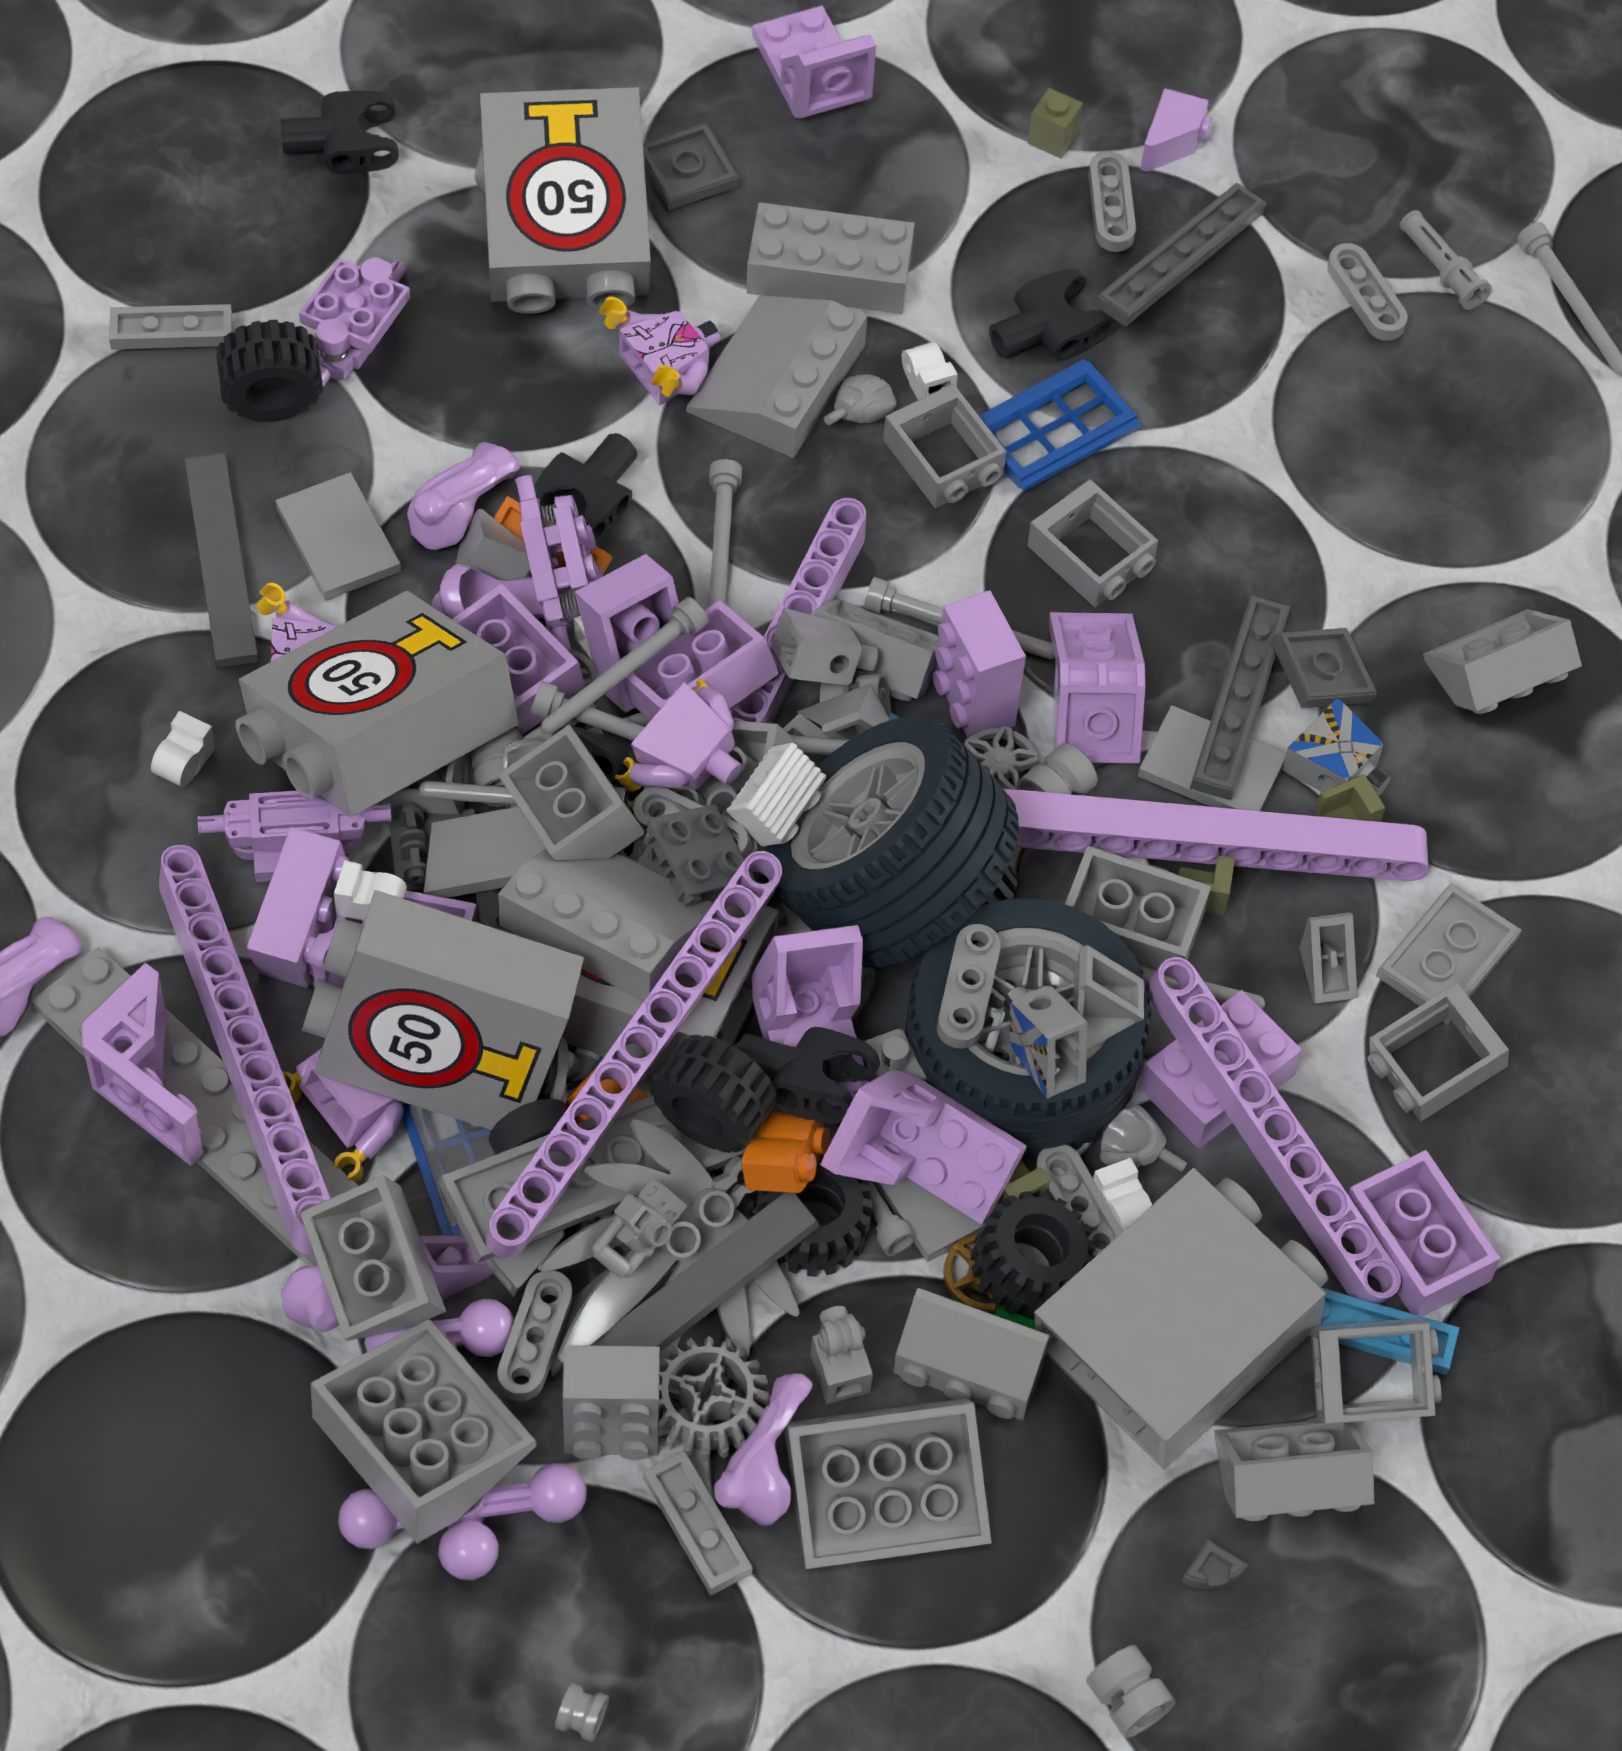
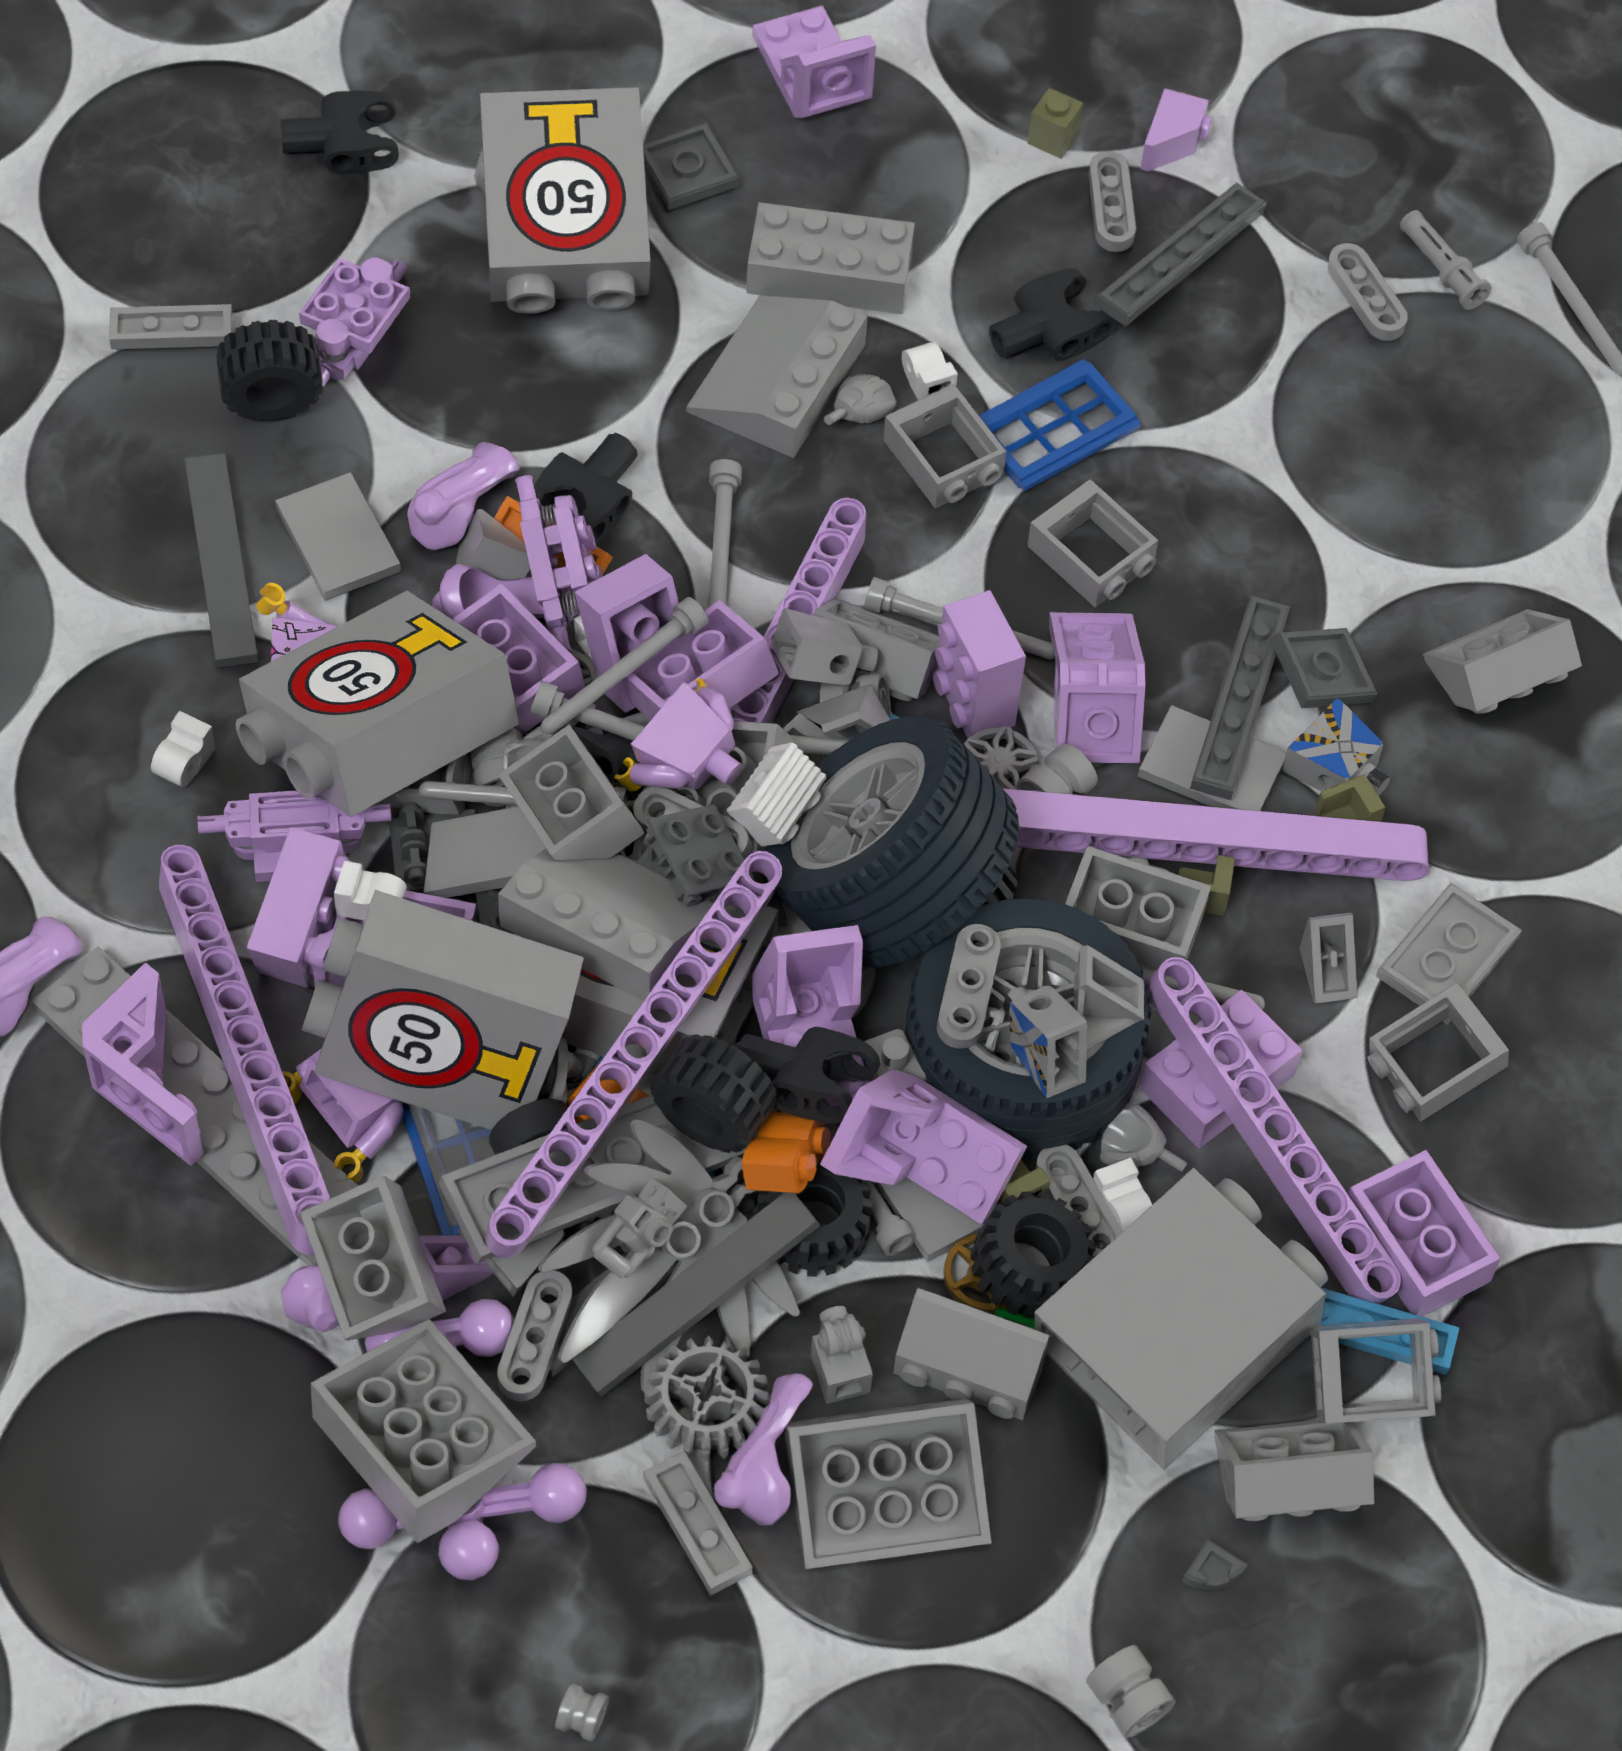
(611, 1401): light grey brick -> none
(662, 348): lavender torso -> none

